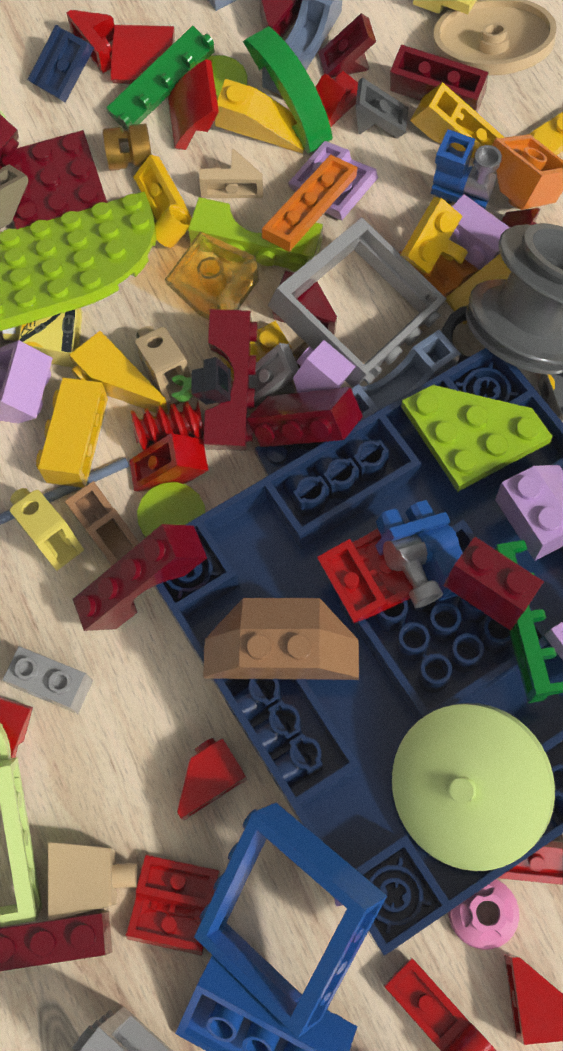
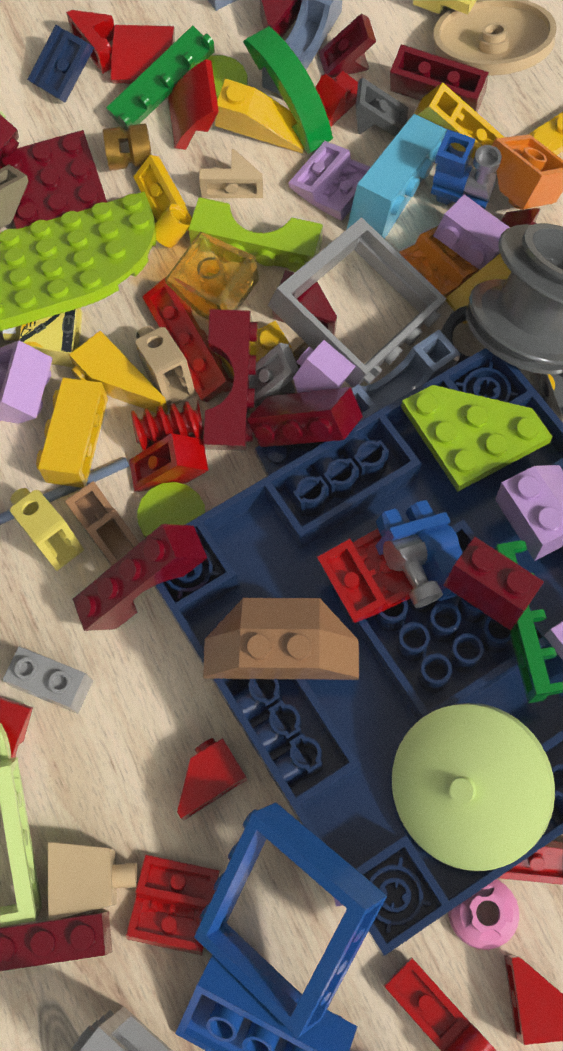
(176, 316): none -> red hinge
(207, 384): black piece -> none
(309, 203): orange plate -> none
(396, 175): none -> medium azure wedge
(433, 236): yellow plate -> none

